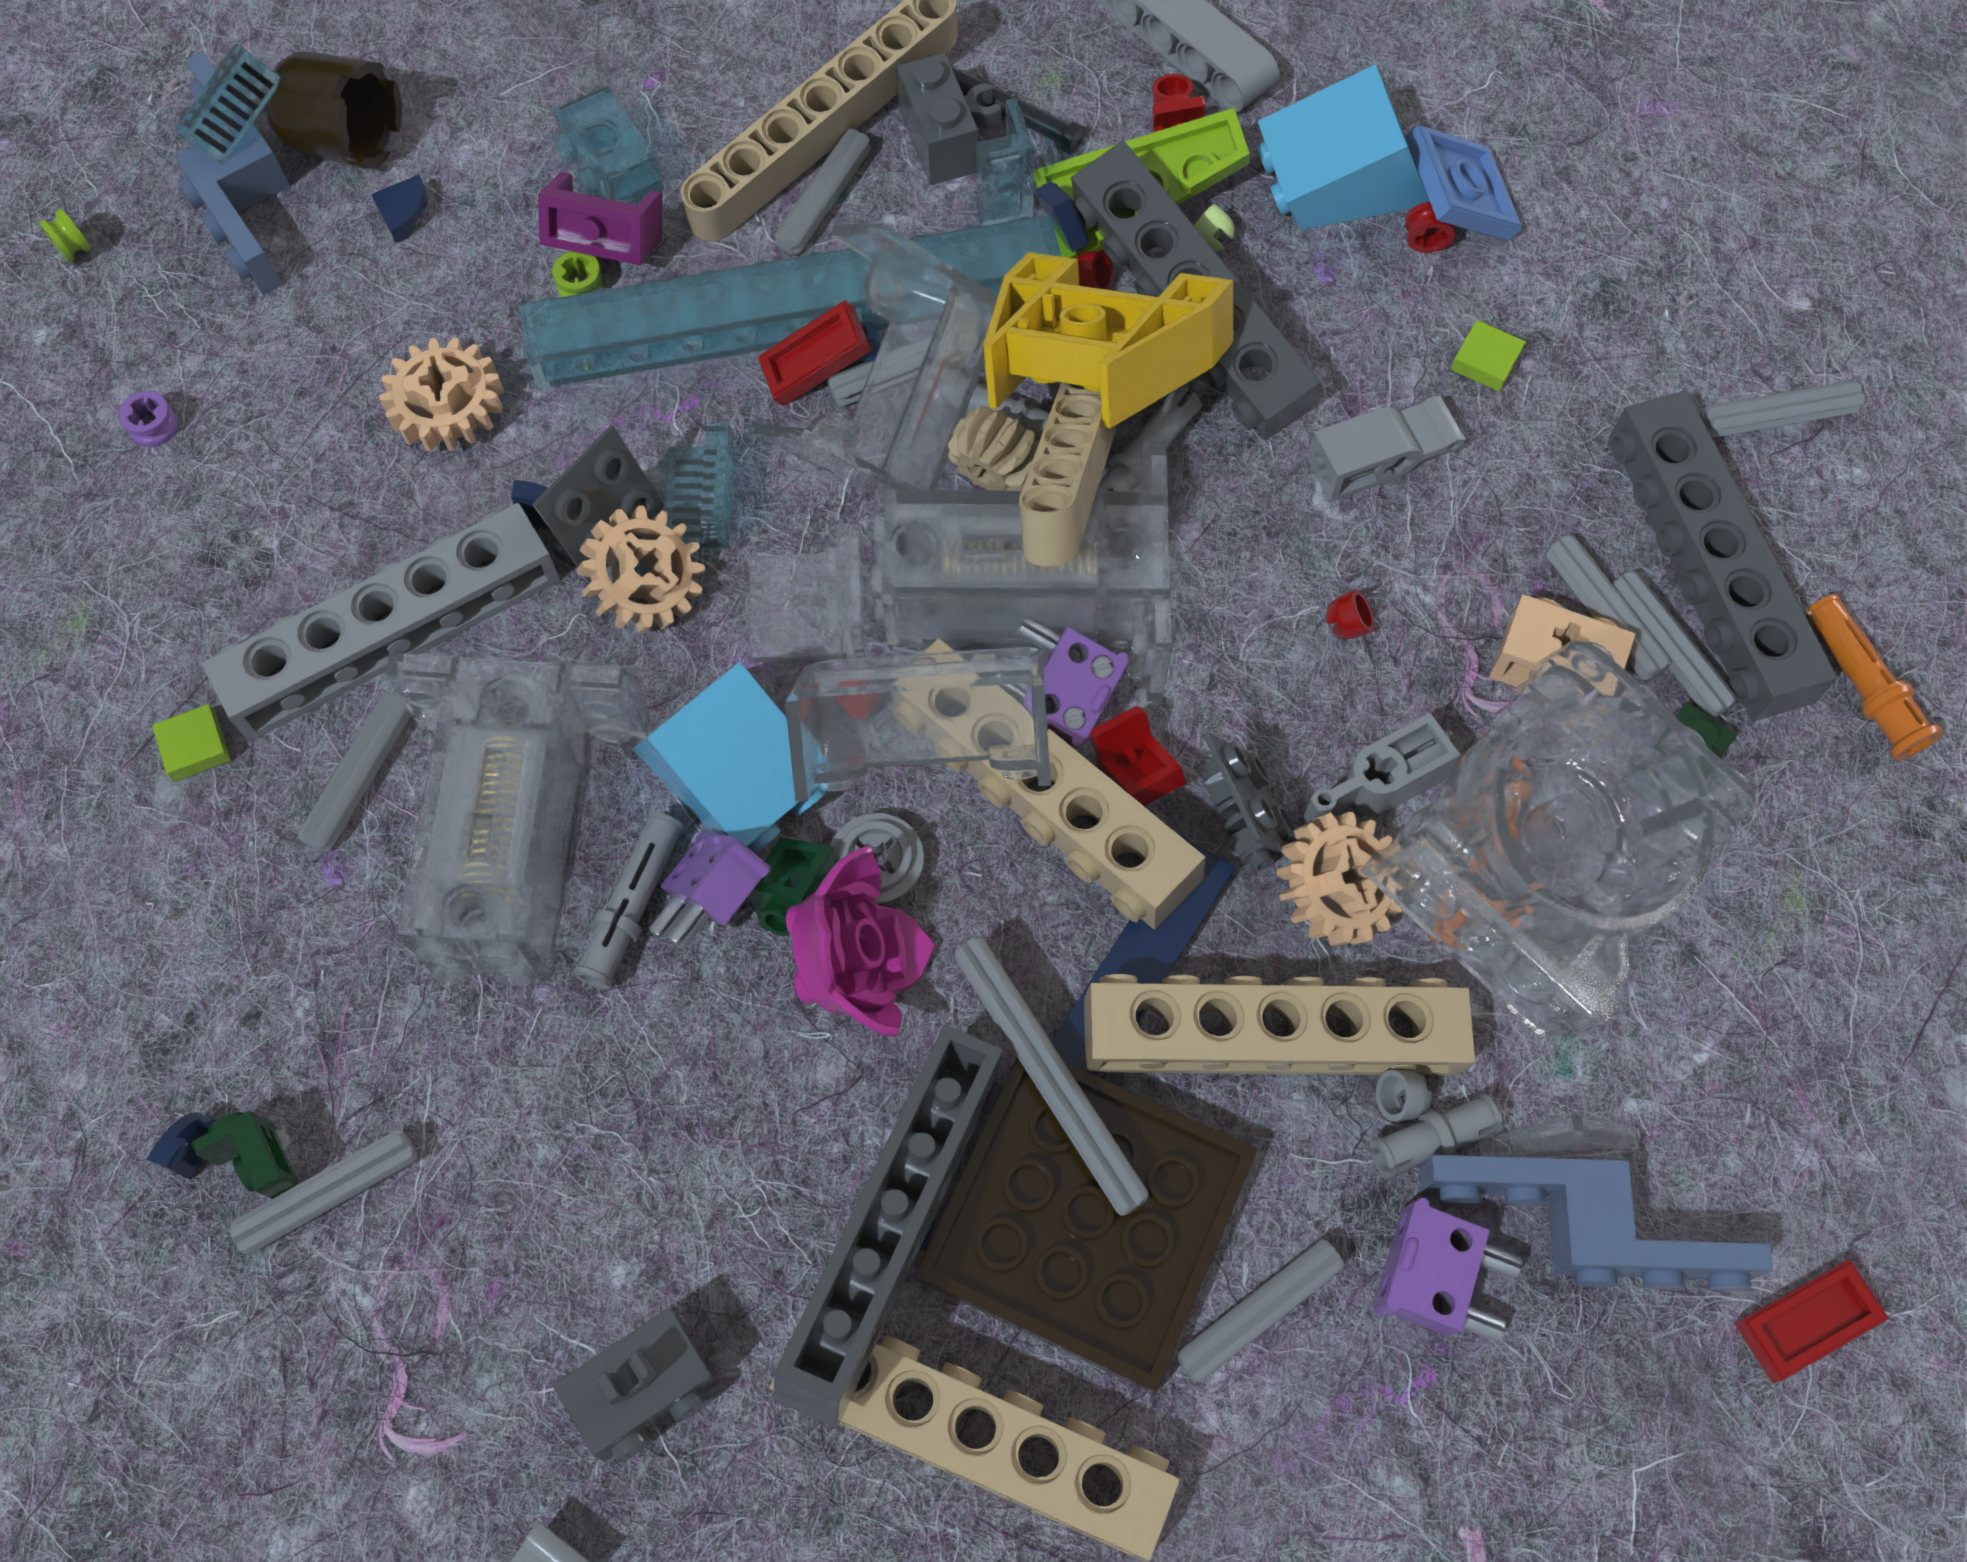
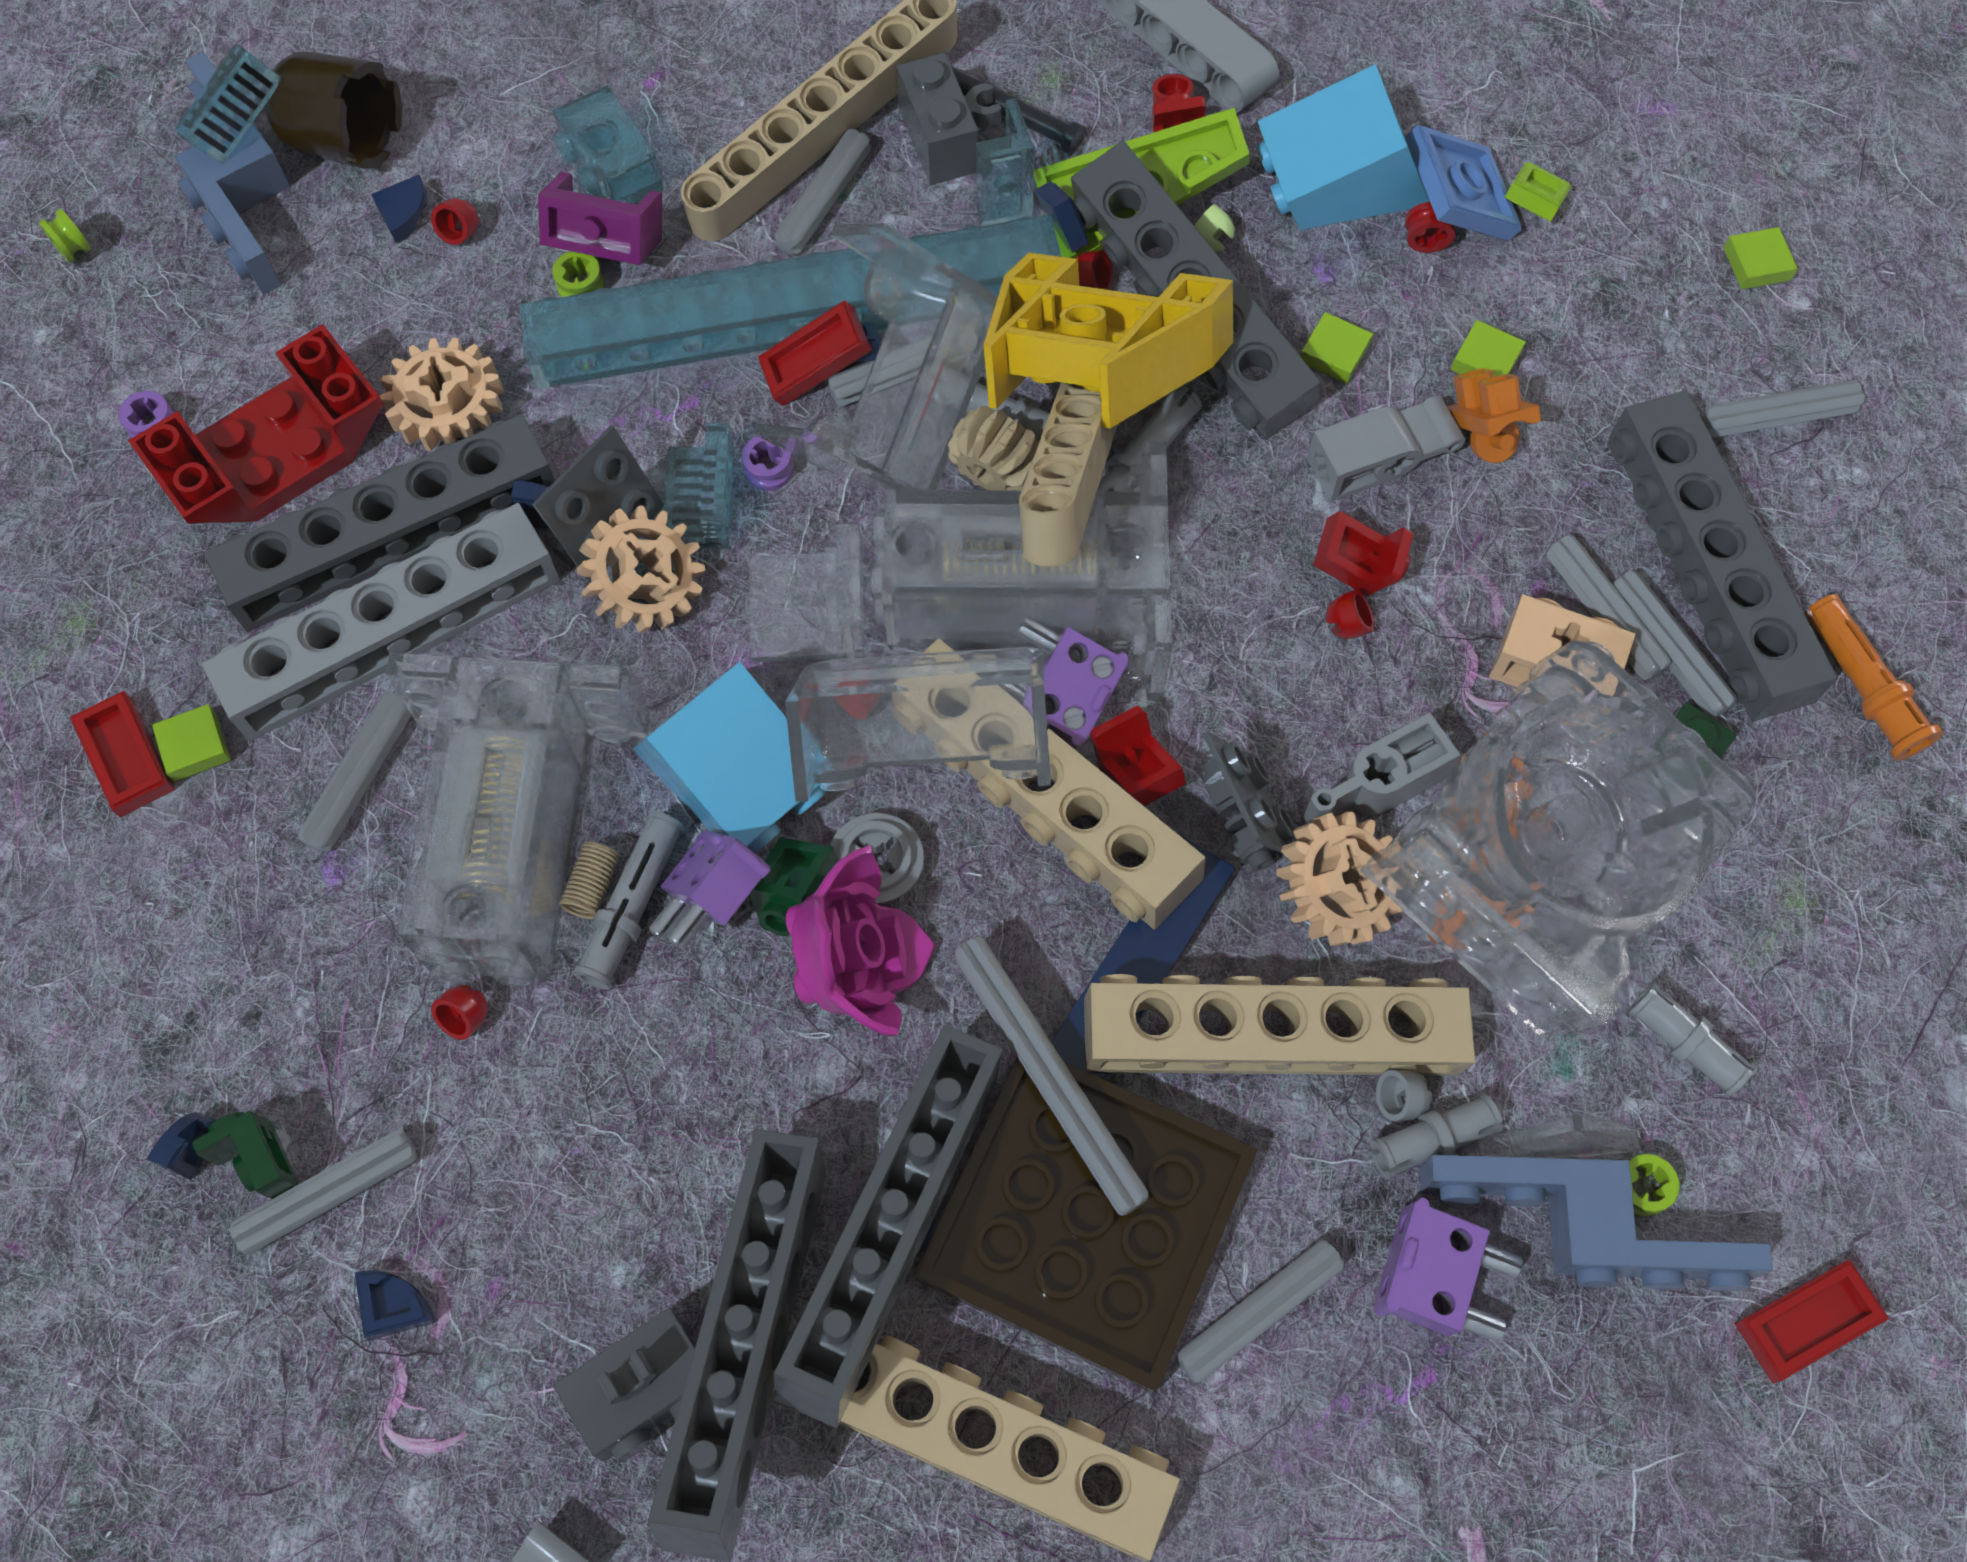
(122, 754): none -> red tile
(269, 445): none -> red slope
(362, 543): none -> dark grey brick
(390, 1304): none -> dark blue tile
(449, 218): none -> red hinge
(460, 1011): none -> red hinge
(596, 858): none -> tan piece
(738, 1349): none -> dark grey brick
(757, 473): none -> medium lavender bush
(1336, 347): none -> lime tile
(1362, 555): none -> red bracket
(1489, 410): none -> orange hips
(1538, 191): none -> lime tile
(1667, 1180): none -> lime bush
(1692, 1039): none -> light grey pin
(1760, 258): none -> lime tile

